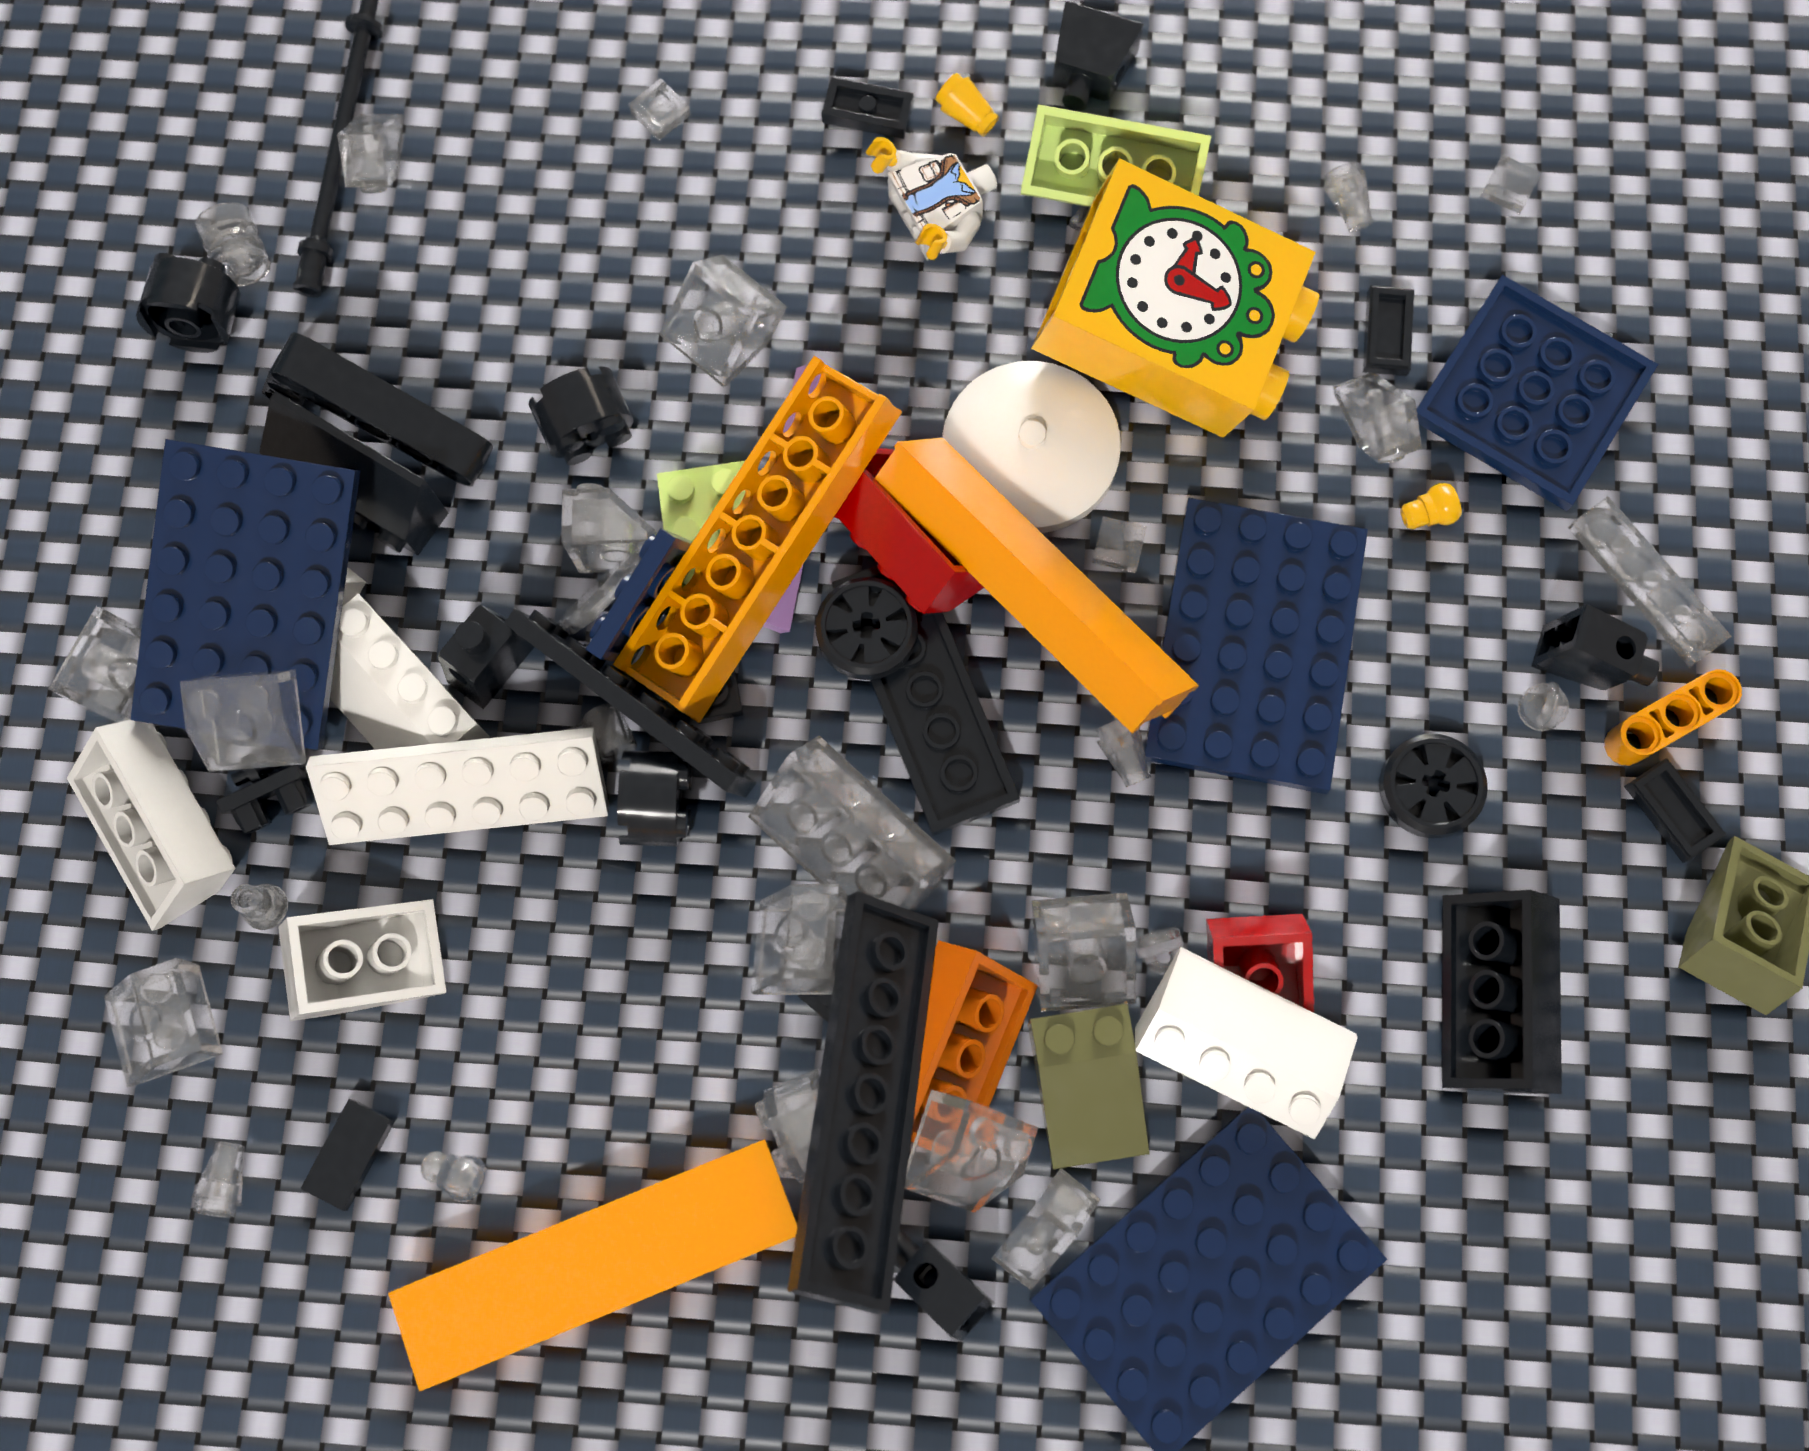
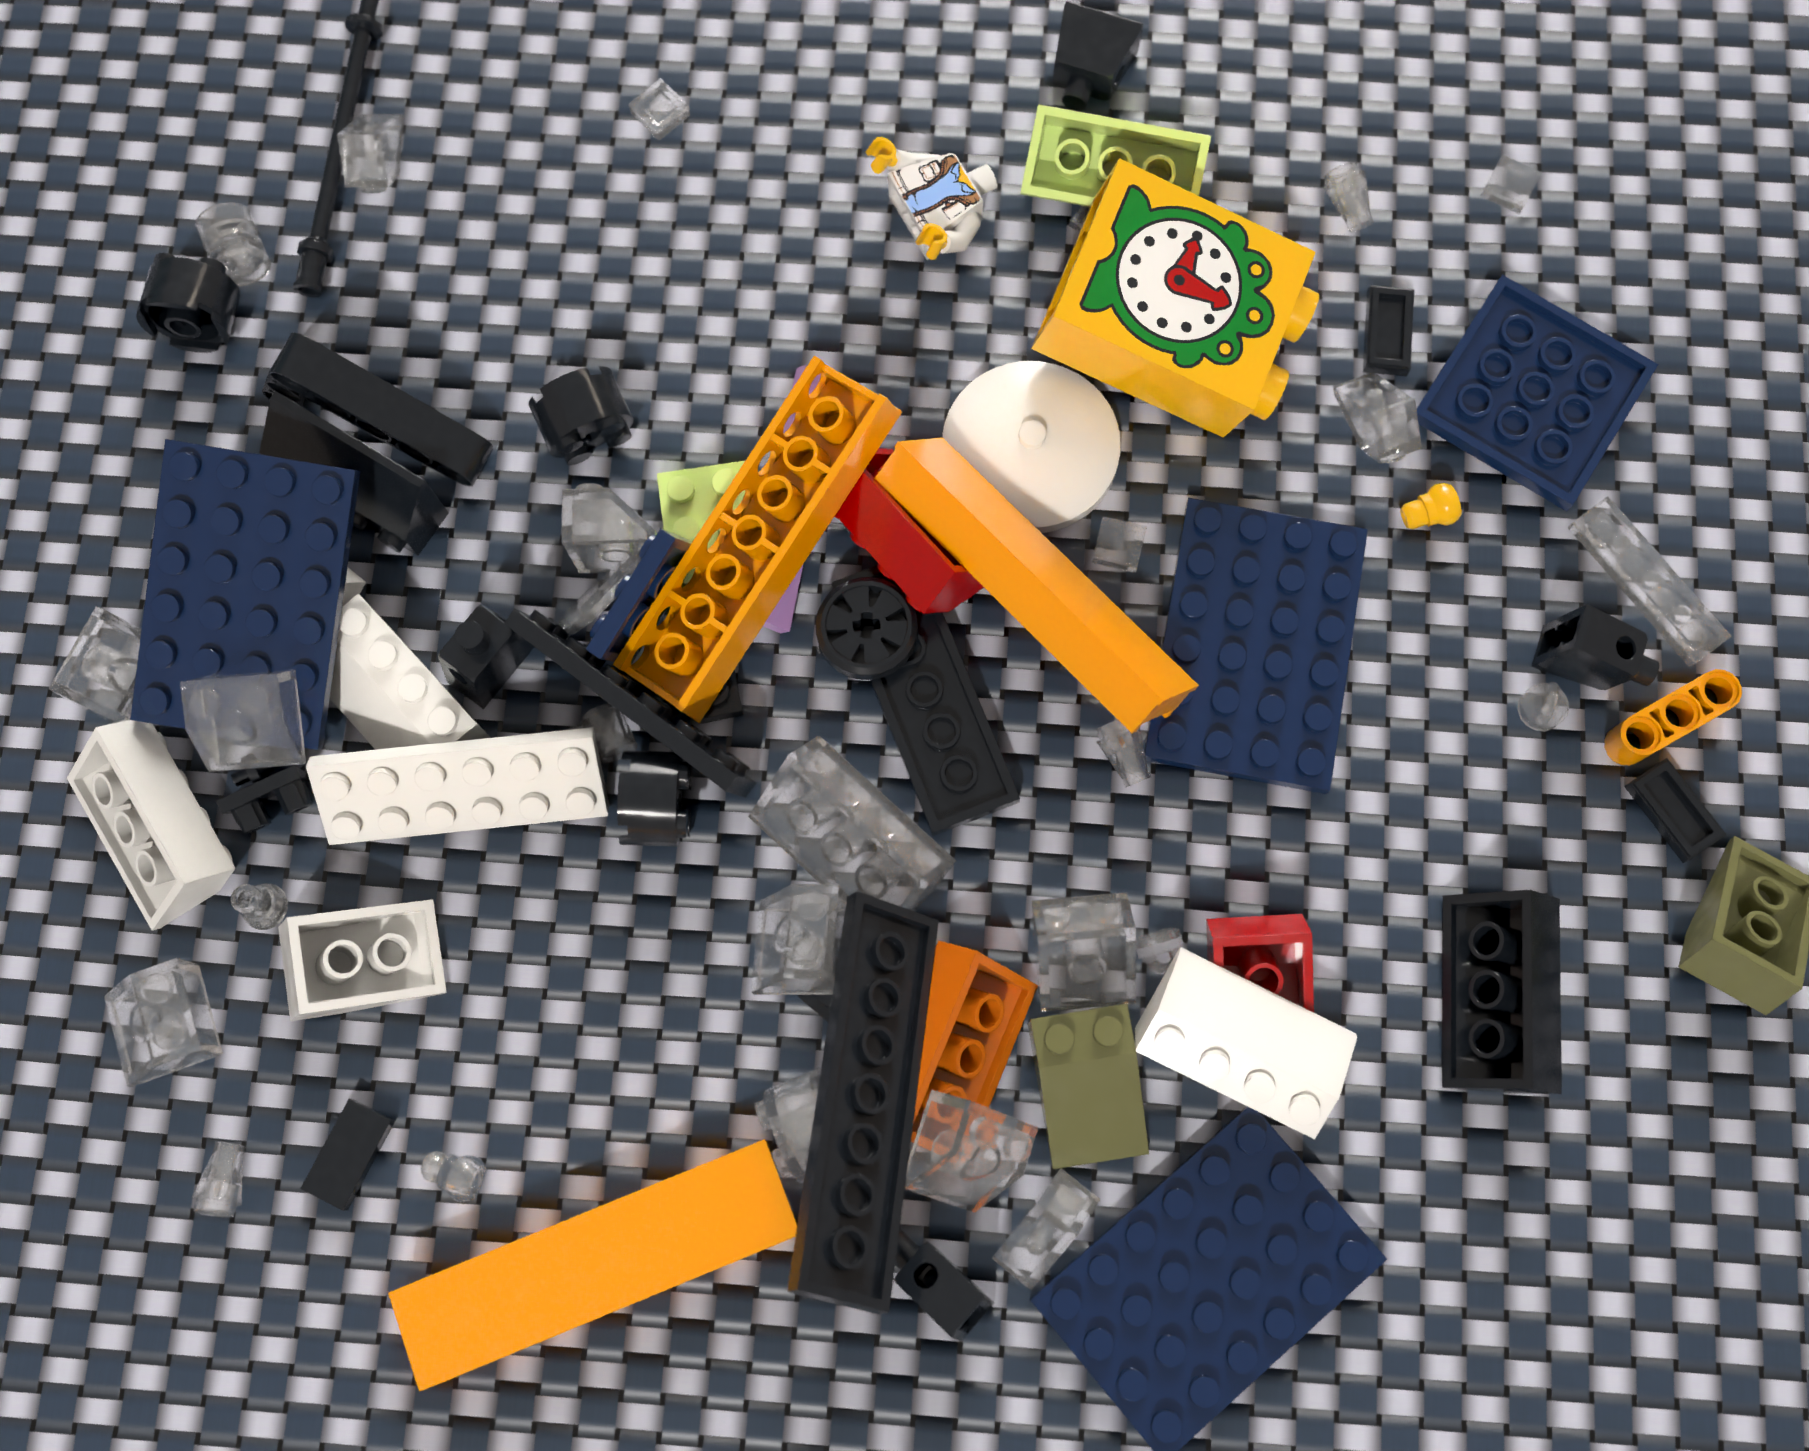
(721, 318): clear slope -> none
(867, 107): black plate -> none
(965, 103): yellow cone -> none
(1458, 773): black wheel -> none

